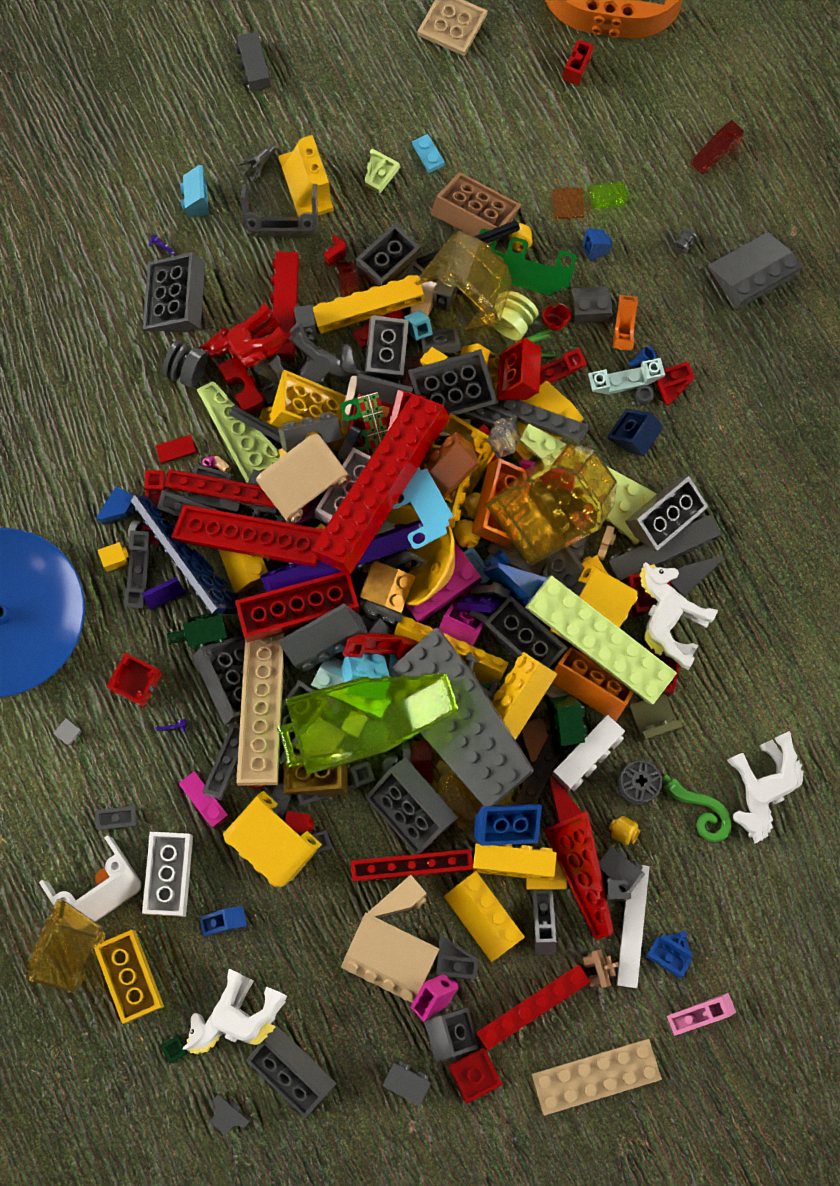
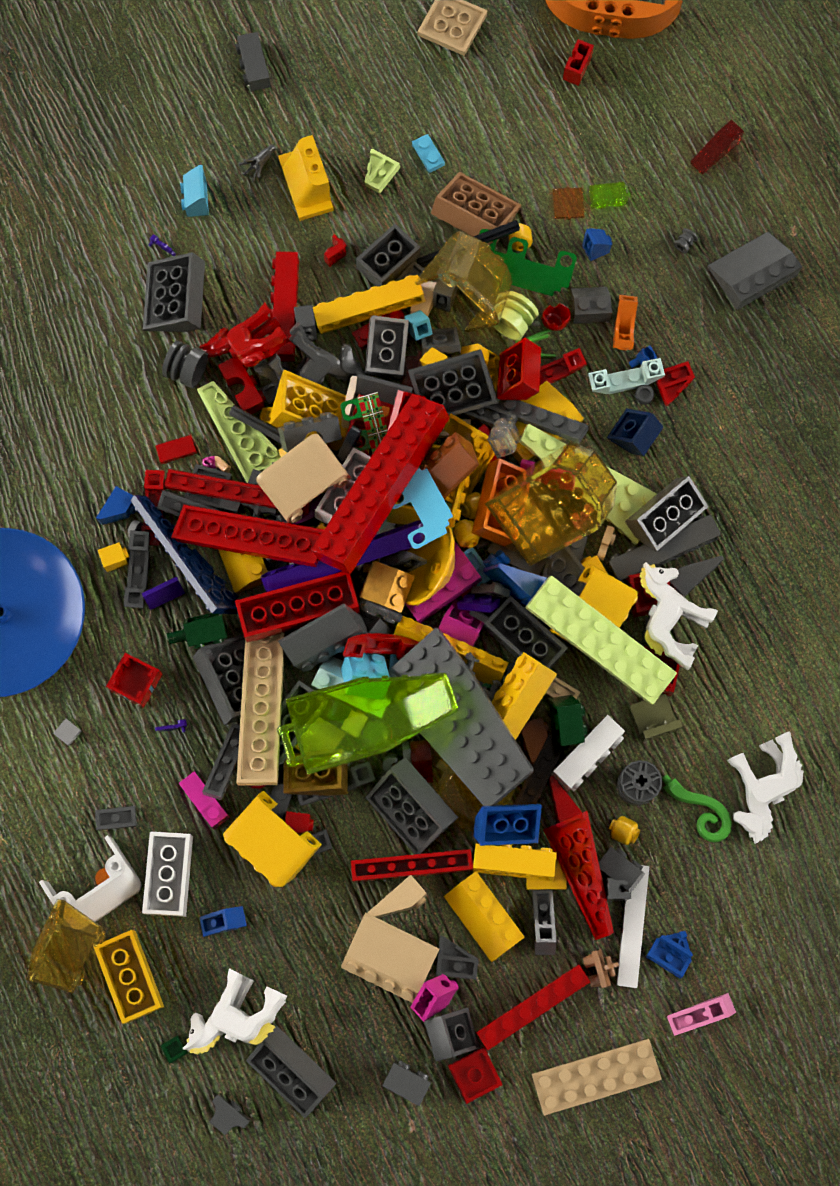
(301, 226): dark grey windscreen -> none
(348, 277): clear red slope -> none
(591, 684): orange brick -> none

